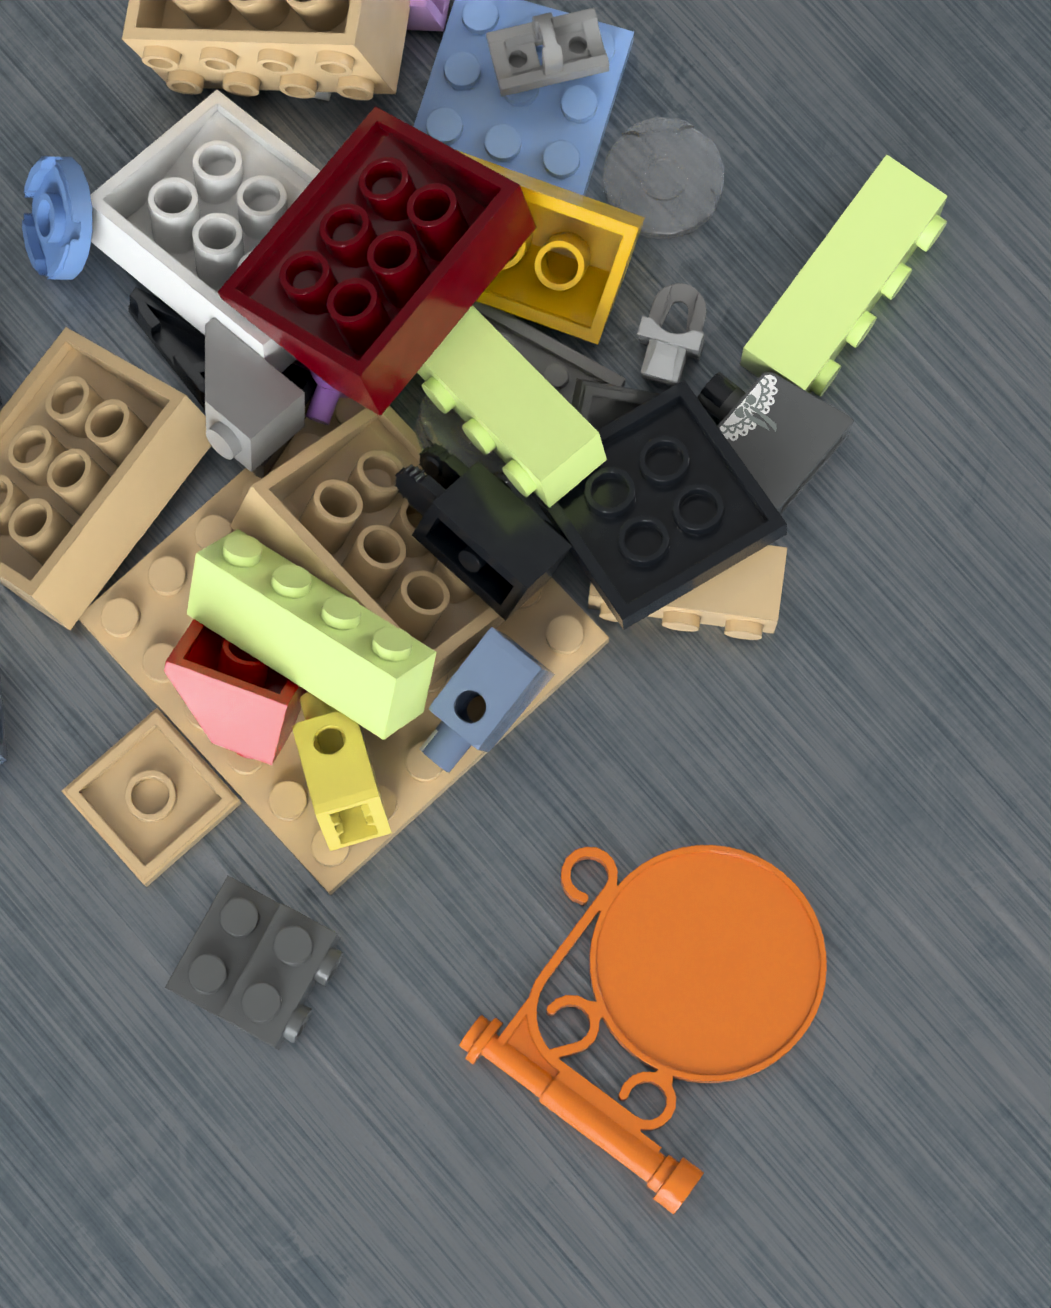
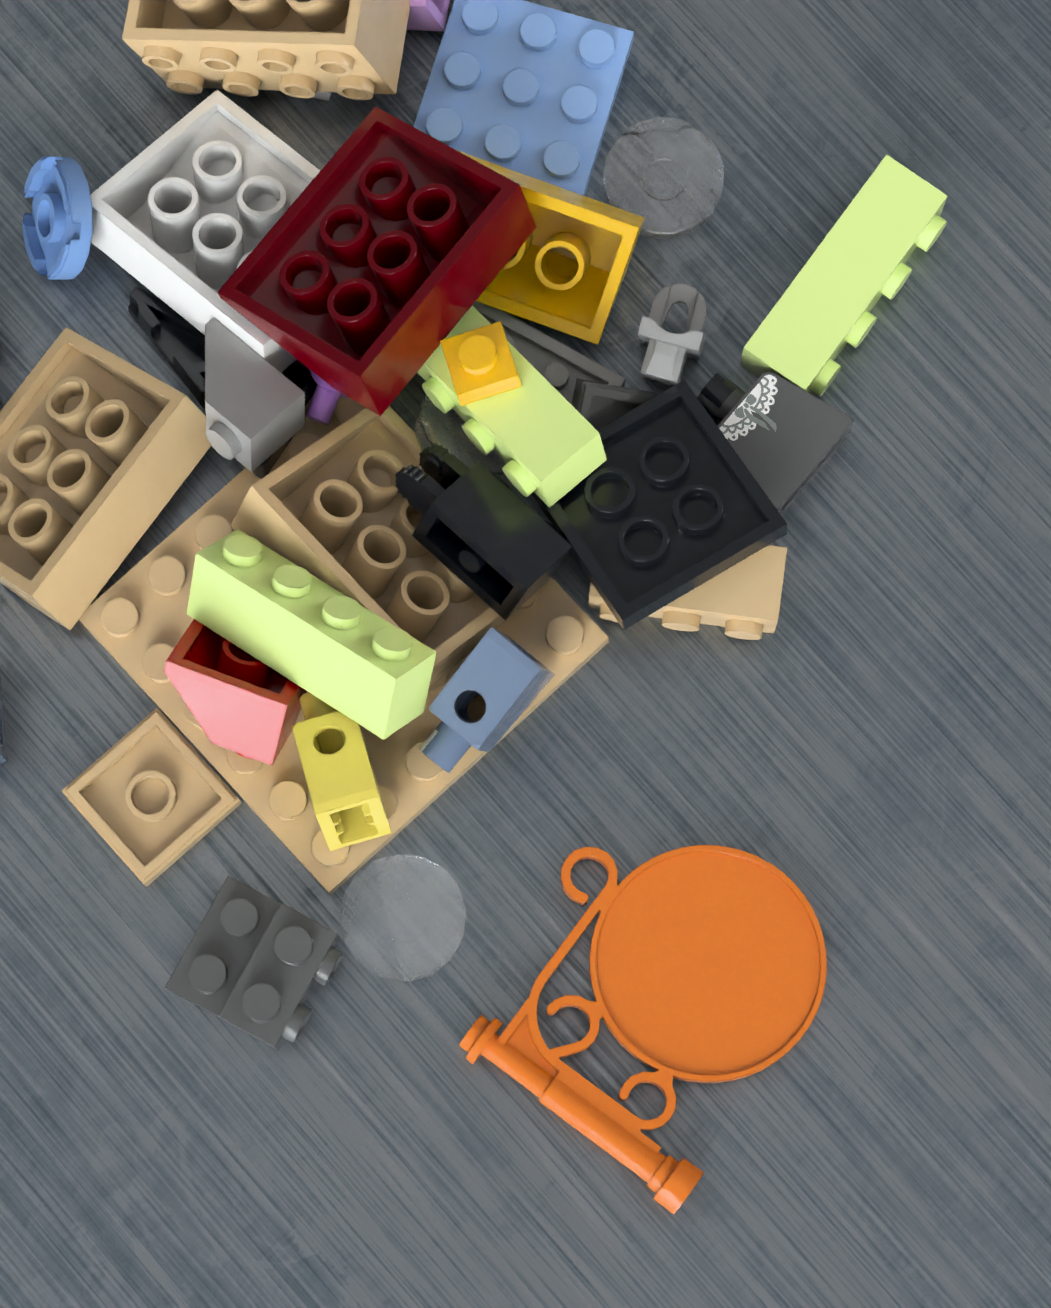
(421, 918): none -> clear tile
(480, 363): none -> yellow plate
(569, 51): light grey hips -> none

